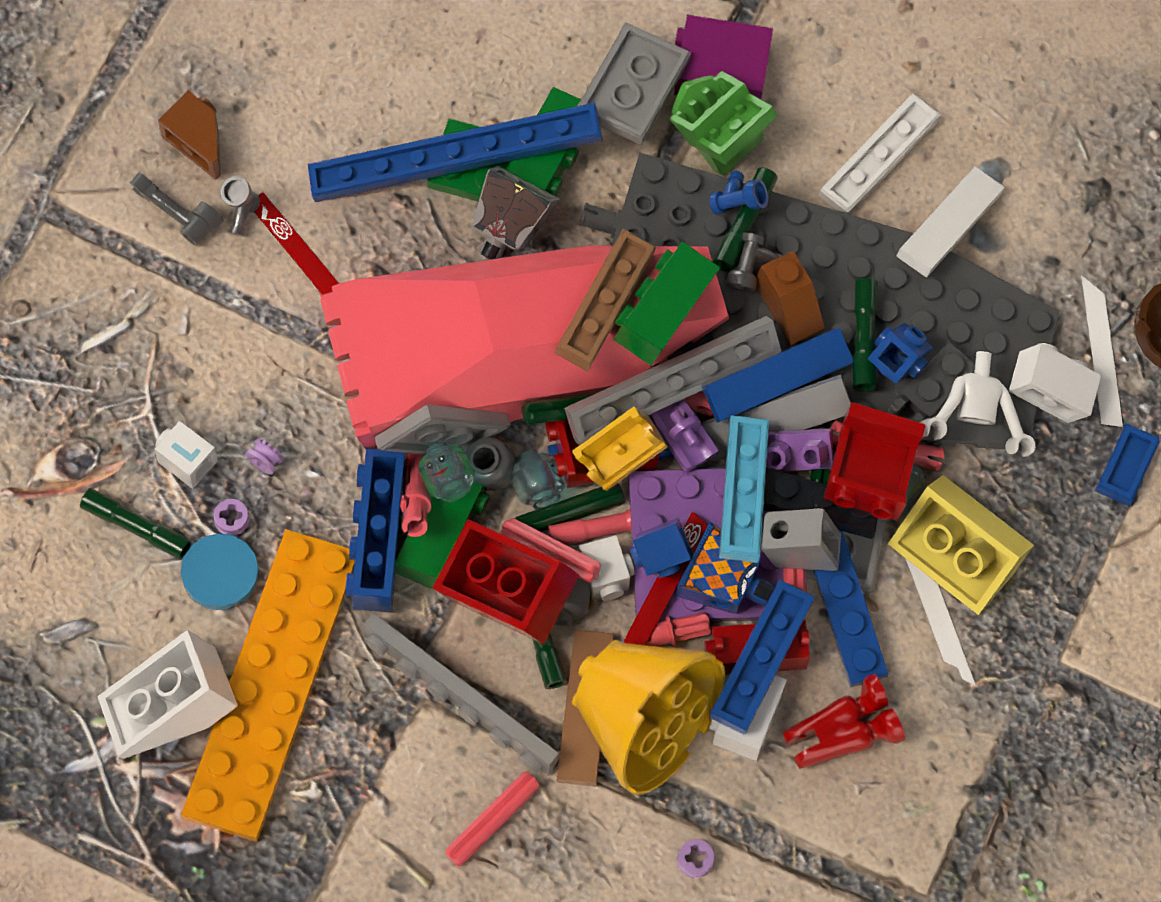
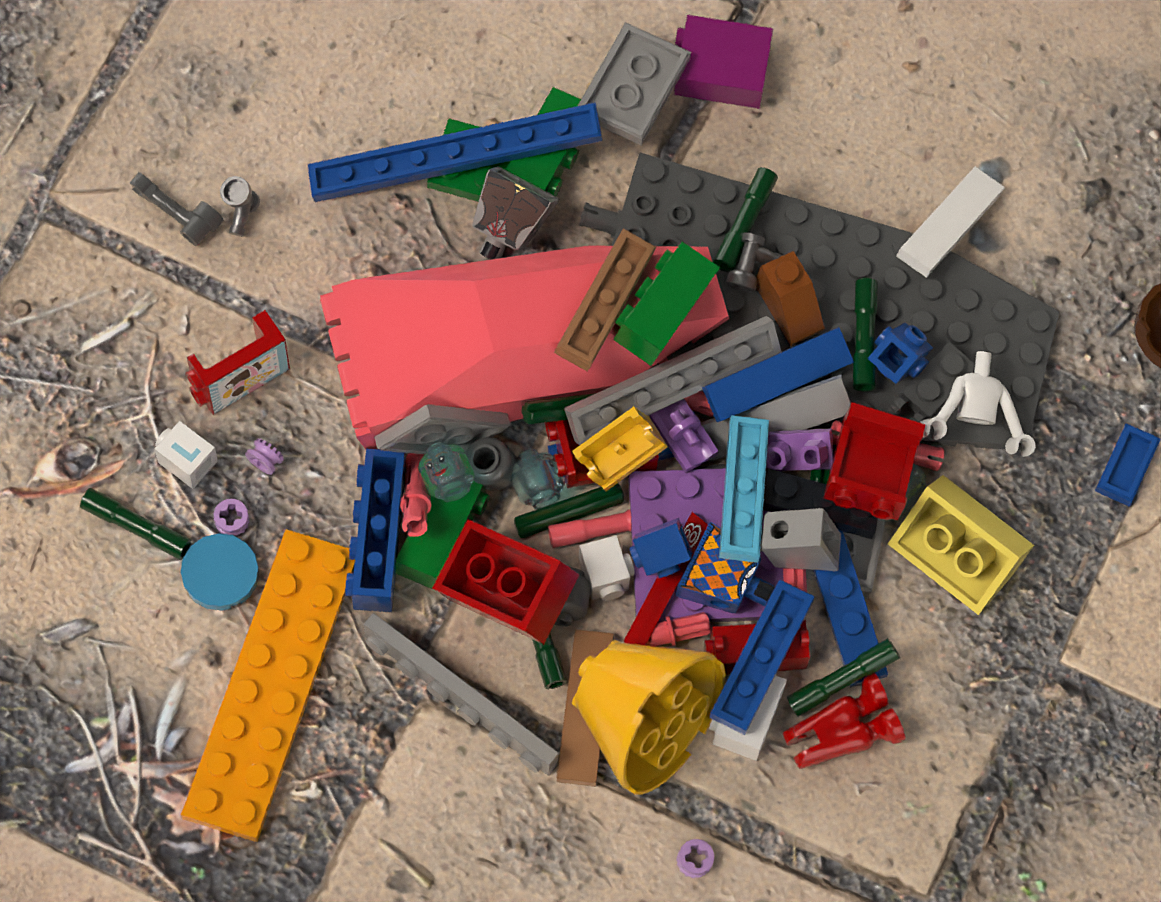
(167, 696): white slope -> none
(193, 131): dark orange slope -> none
(242, 370): none -> panel
(295, 245): red sticker -> none
(491, 819): coral axle -> none
(585, 566): coral axle -> none
(721, 119): bright green piece -> none
(753, 194): blue piece -> none
(822, 689): none -> dark green piece
(879, 155): white tile -> none
(940, 622): white sticker -> none
(1055, 382): white brick -> none
(1102, 354): white sticker -> none

